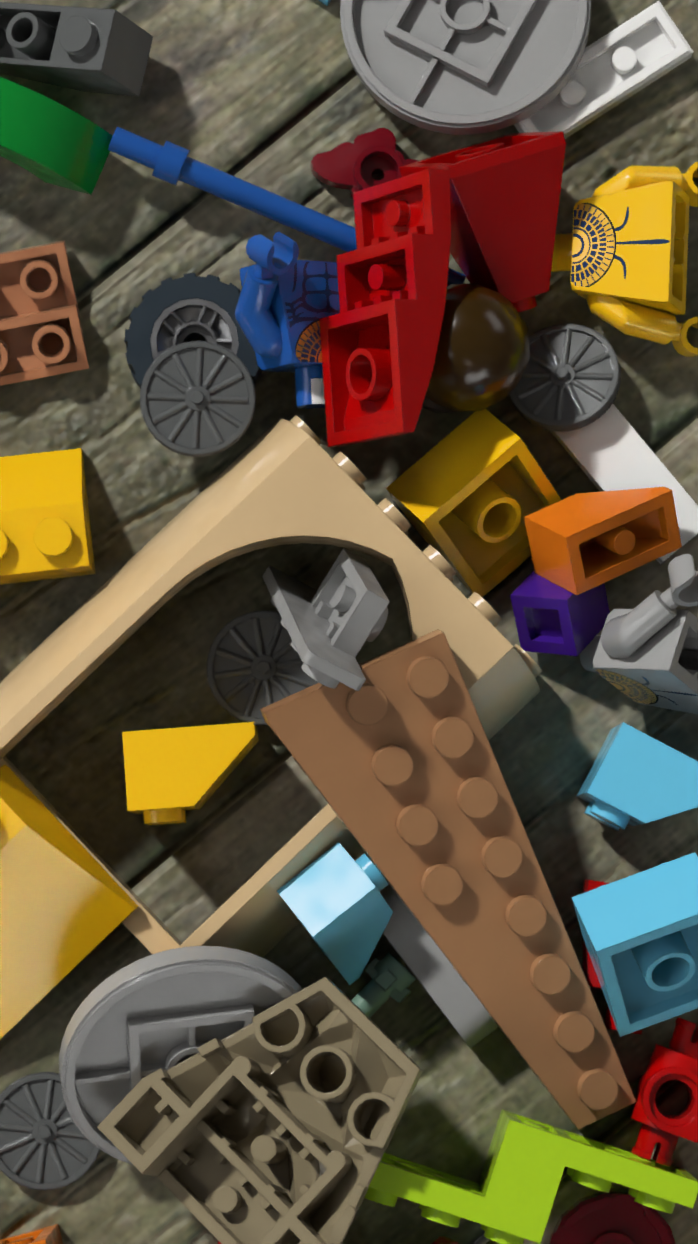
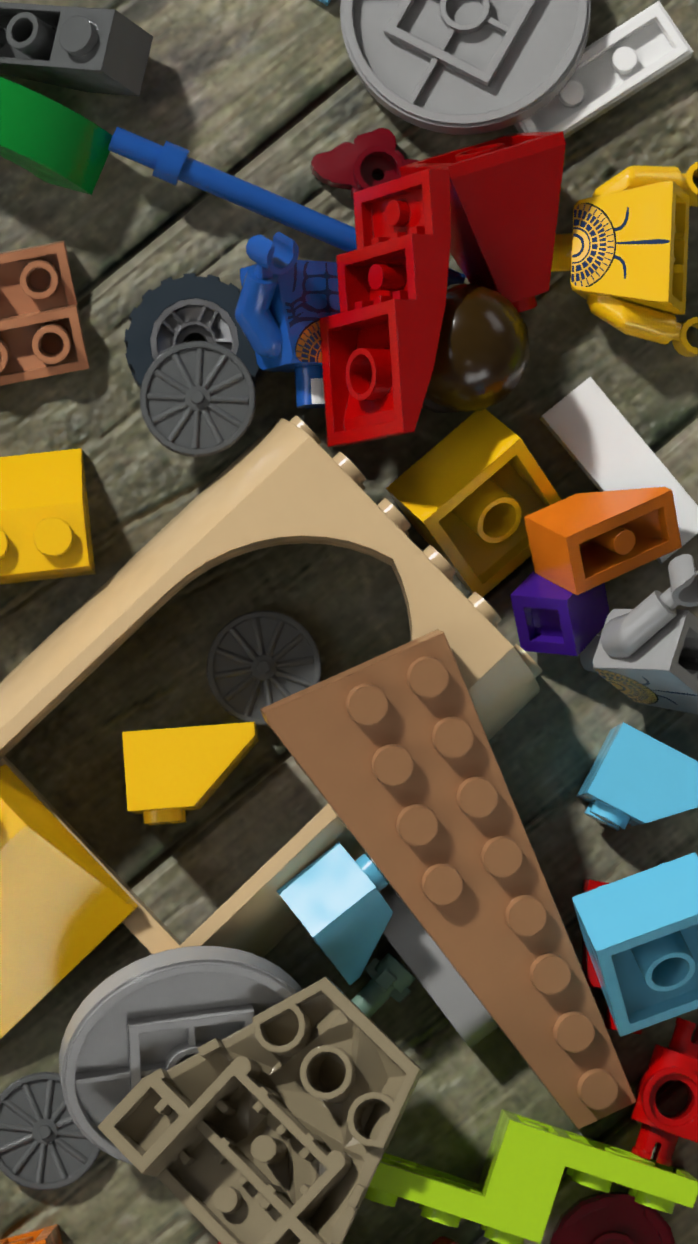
(332, 621): light grey bracket -> none
(567, 379): dark grey wheel -> none

